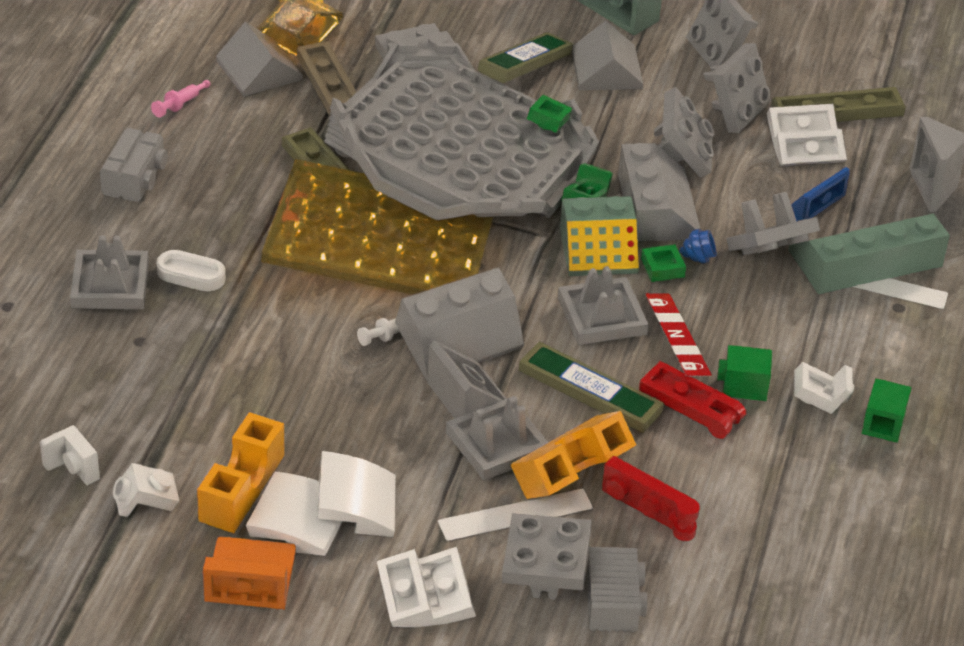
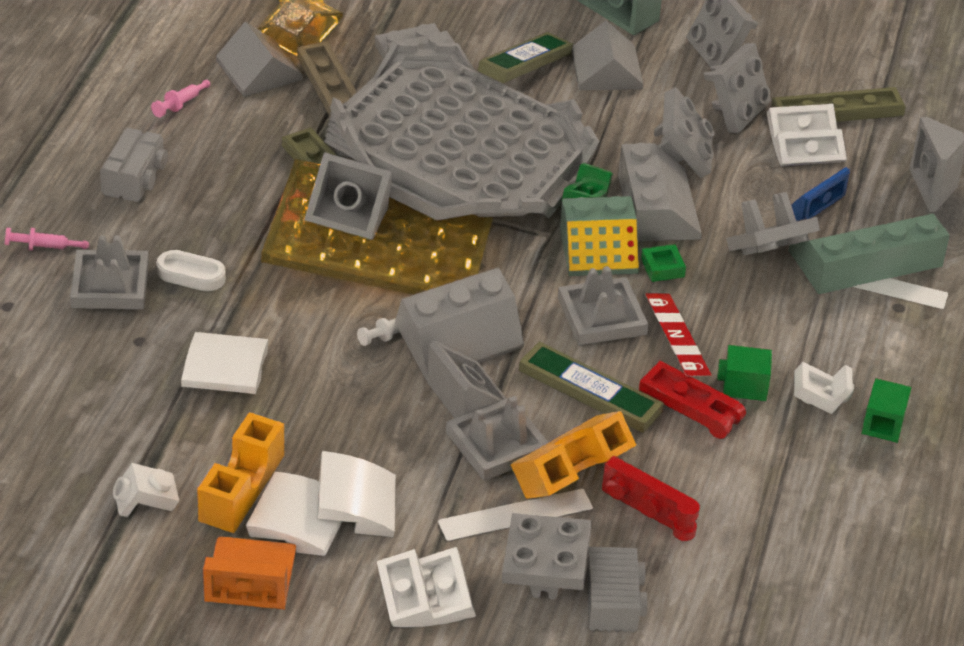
(43, 240): none -> bright pink piece
(74, 451): white bracket -> none
(224, 363): none -> white slope
(349, 196): none -> light grey slope
(549, 113): green plate -> none
(699, 246): blue plate -> none

